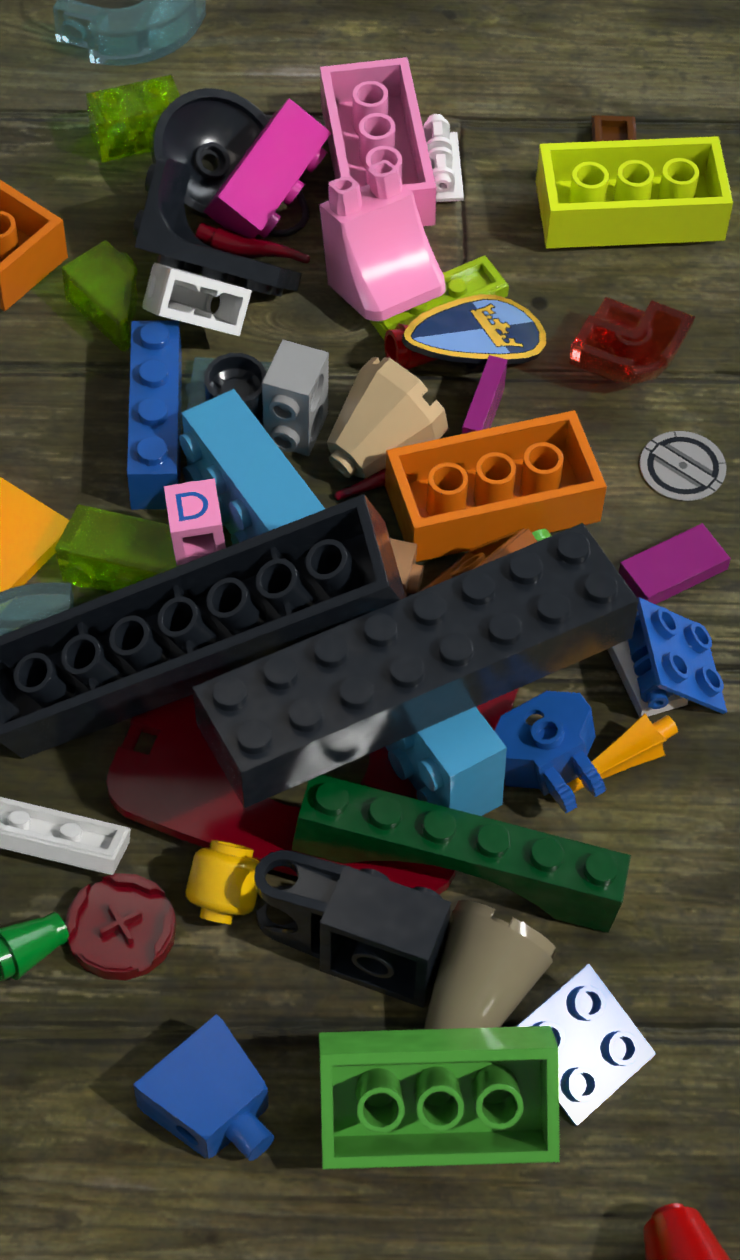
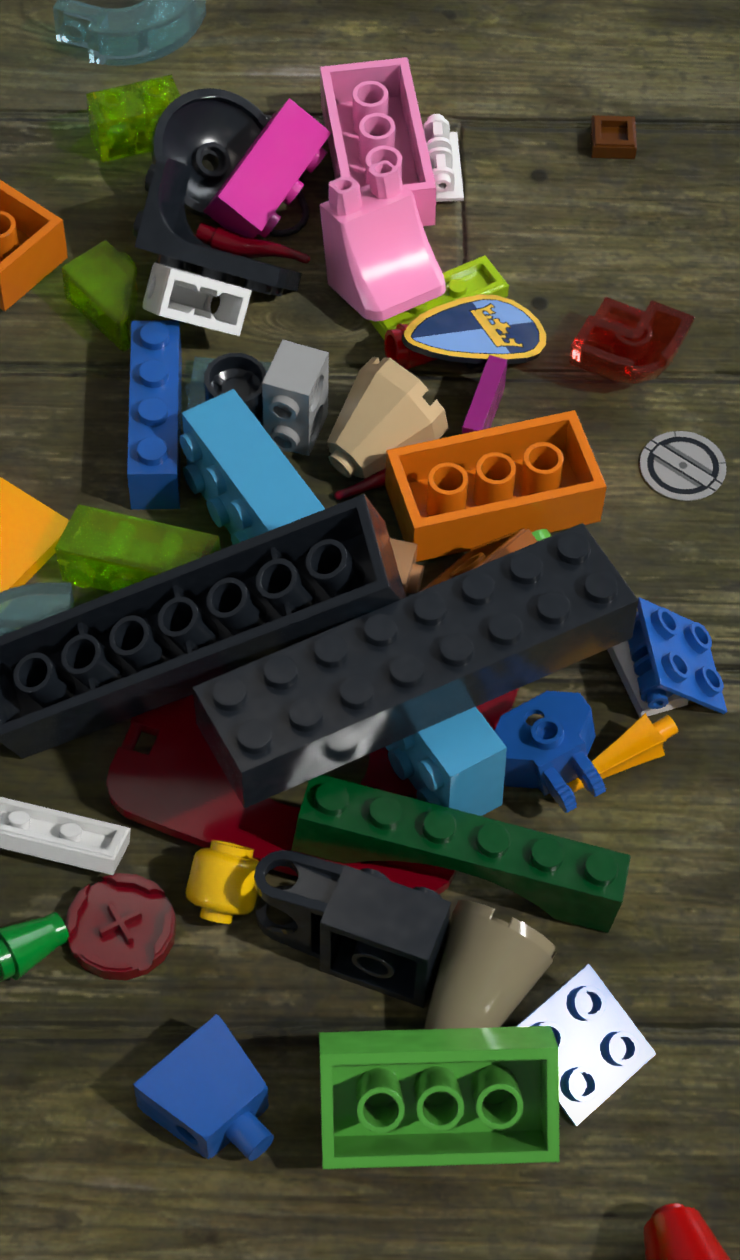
(194, 519): bright pink brick -> none
(633, 192): neon yellow brick -> none
(674, 565): magenta tile -> none

